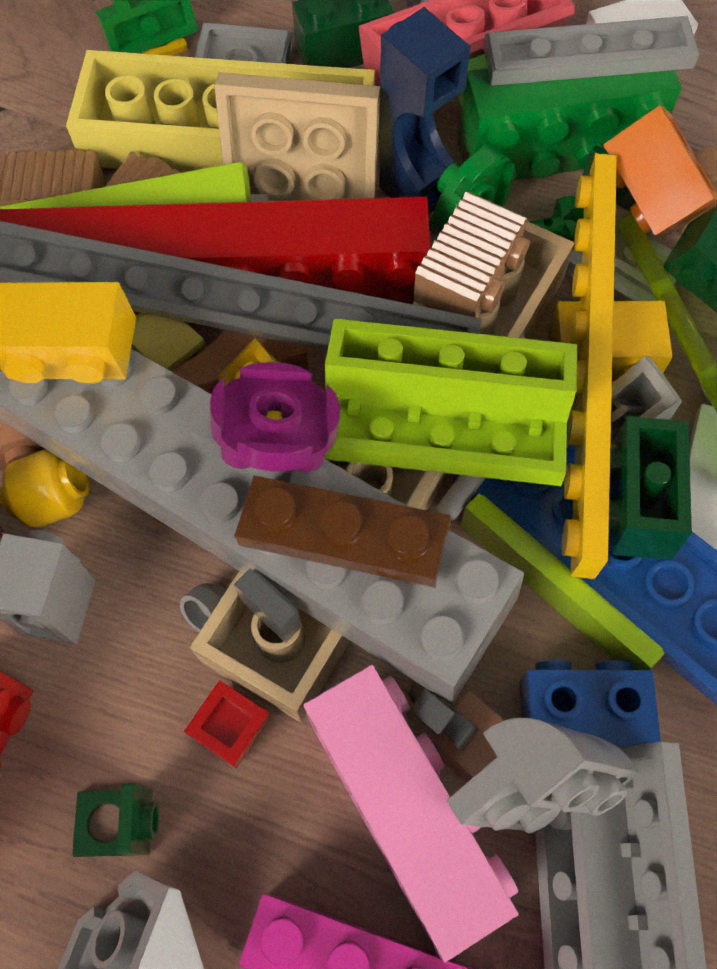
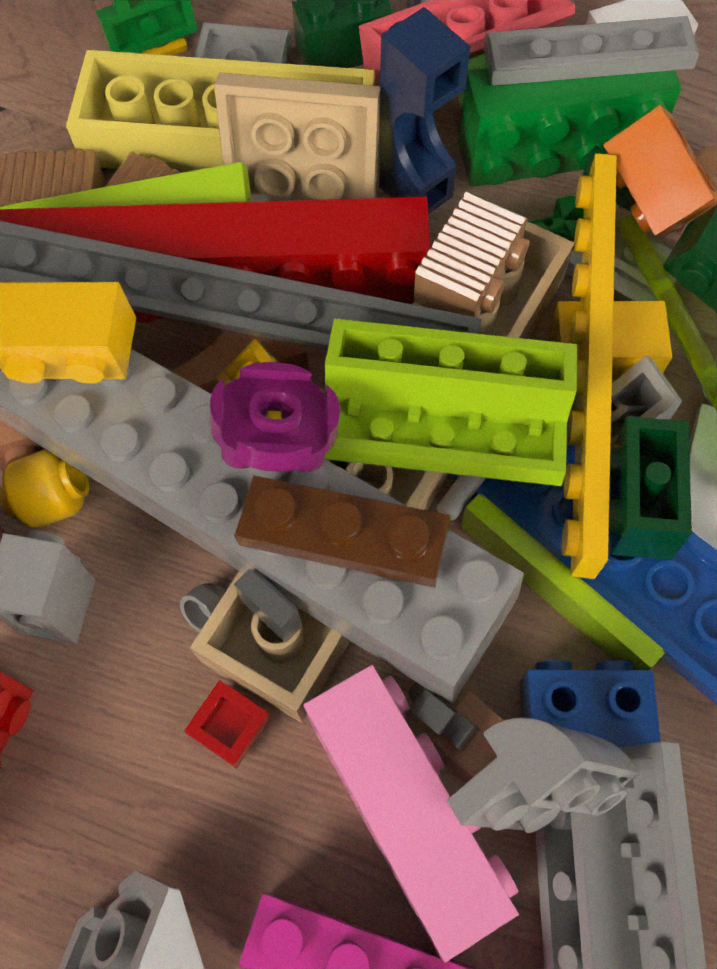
(136, 823): dark green bracket -> none
(166, 340): light yellow brick -> none
(482, 174): green plate -> none

